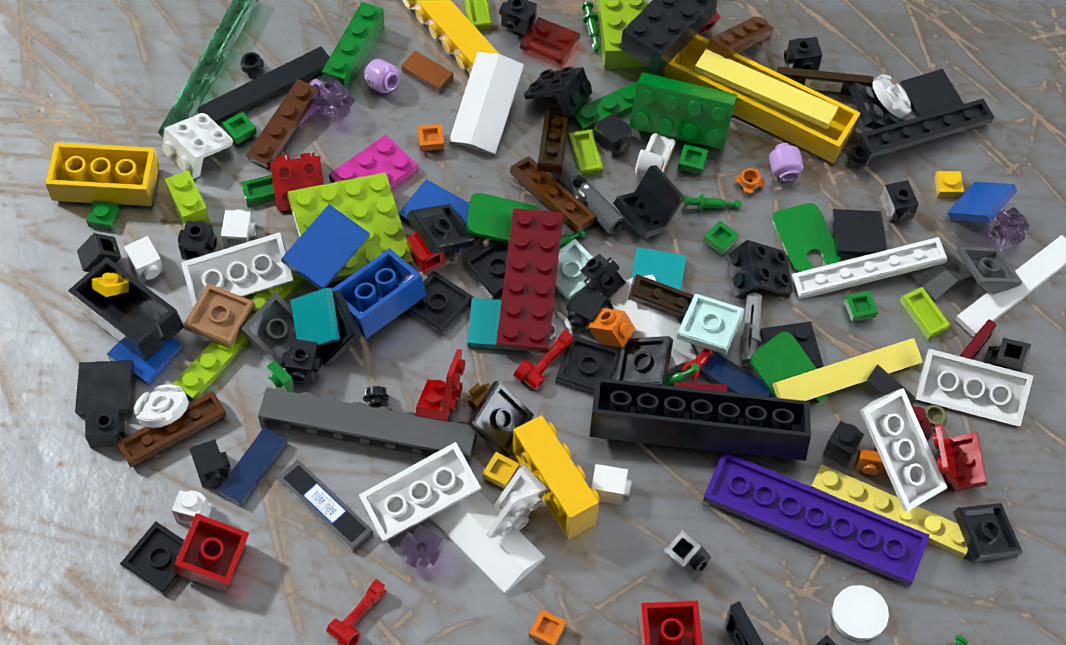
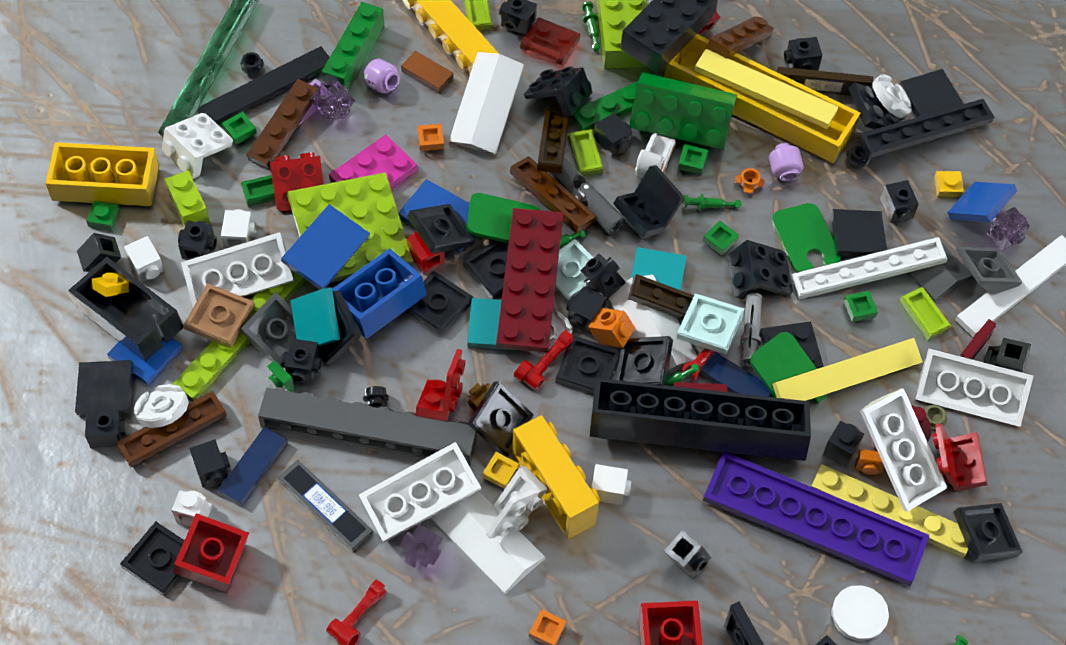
(887, 383): black sticker -> none

